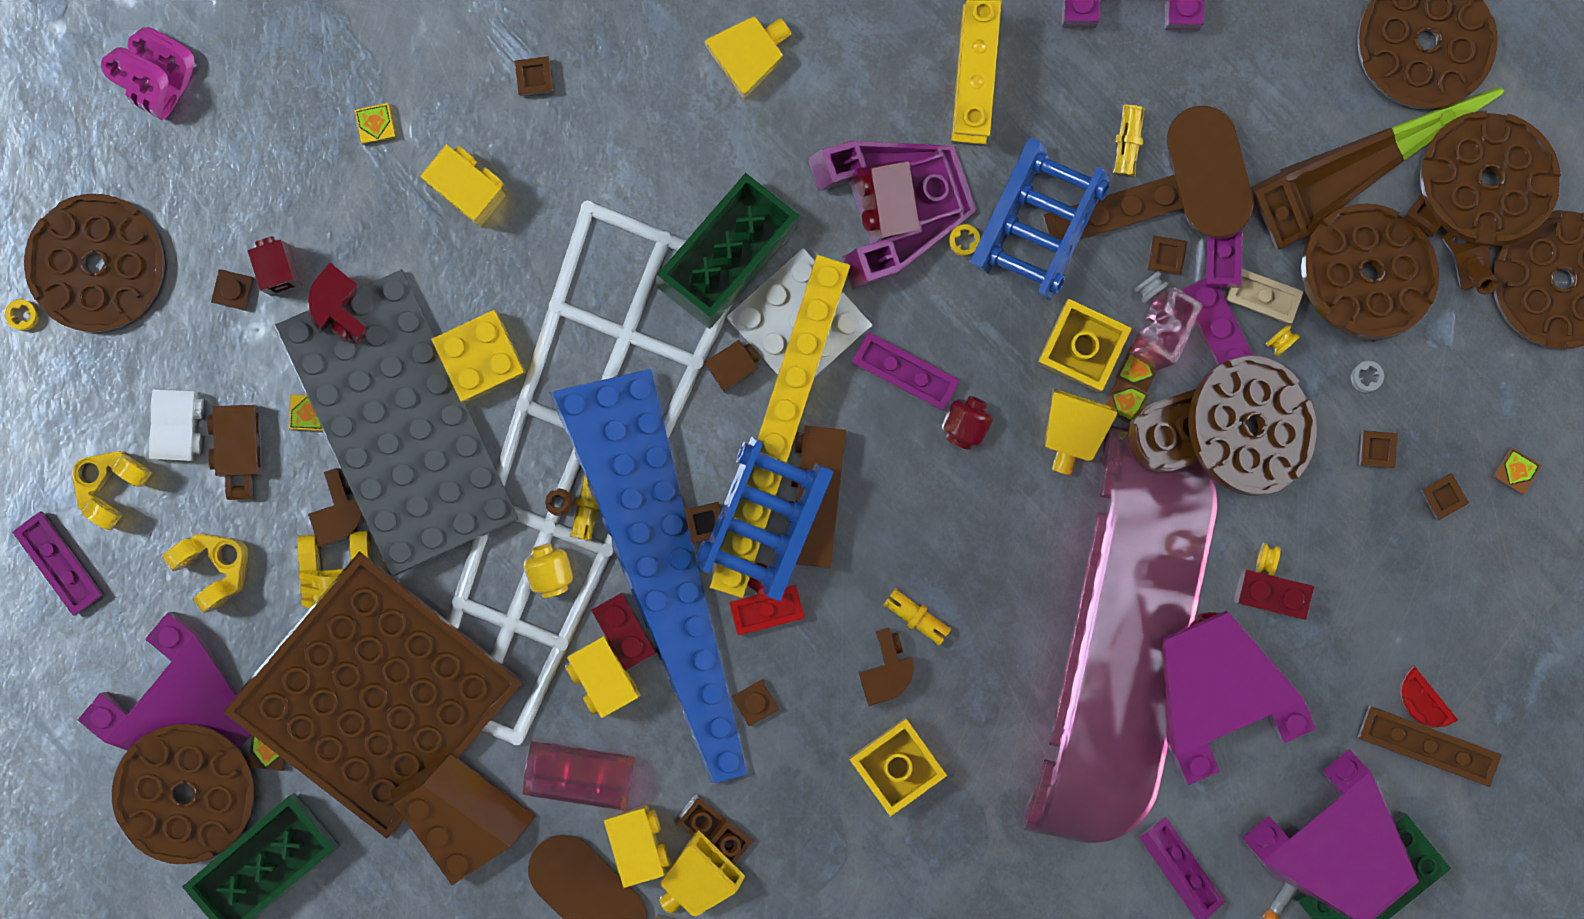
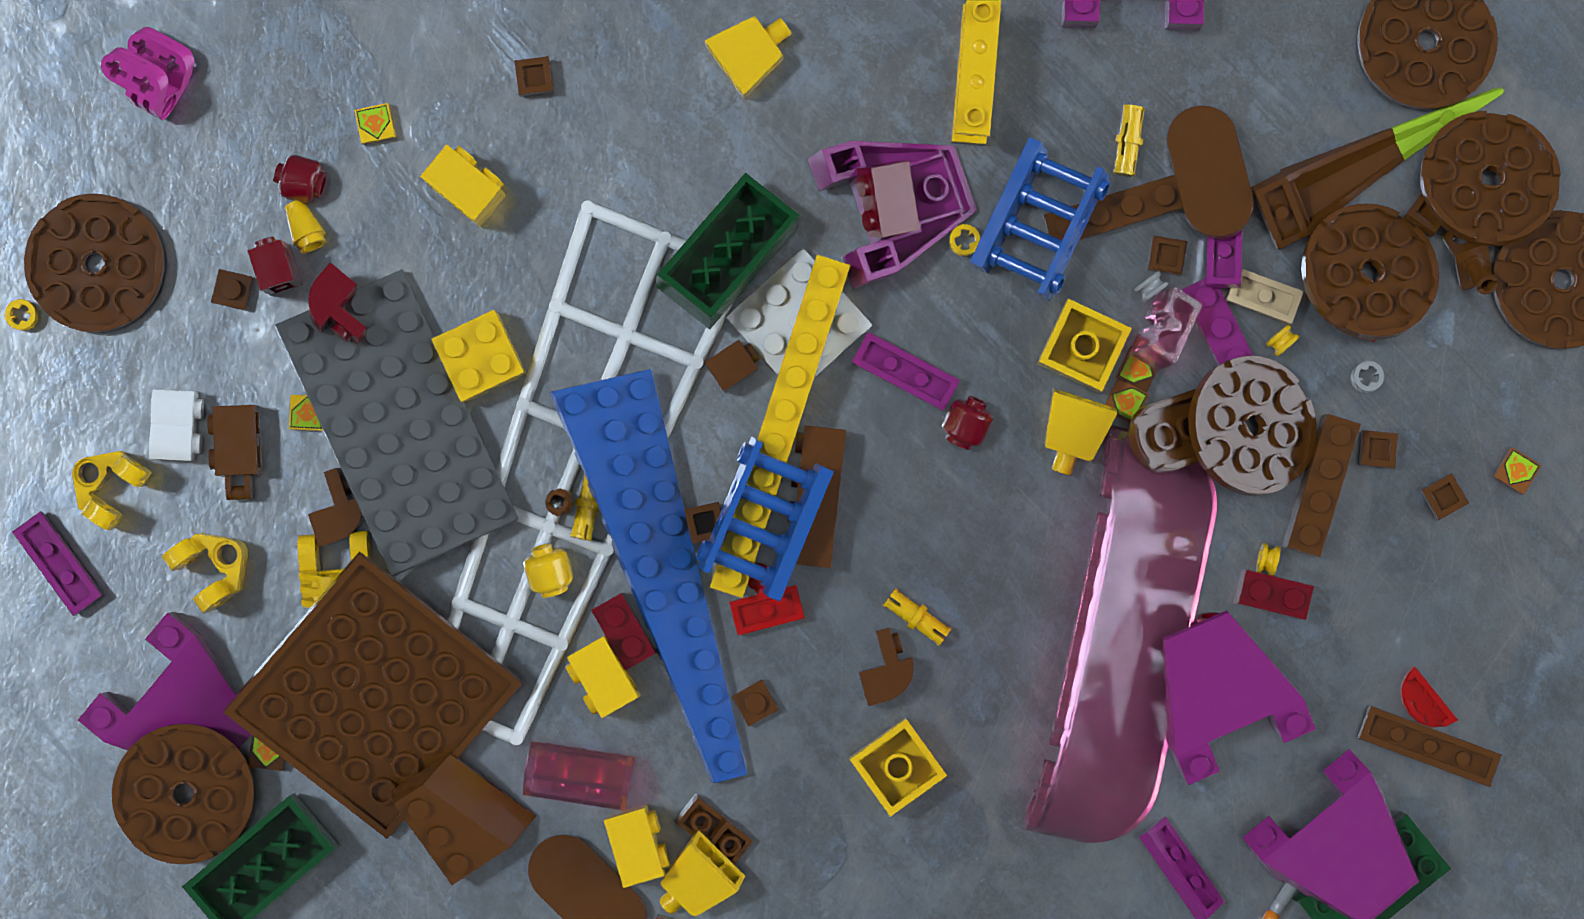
(300, 179): none -> dark red head
(304, 227): none -> yellow cone
(1321, 486): none -> reddish brown brick

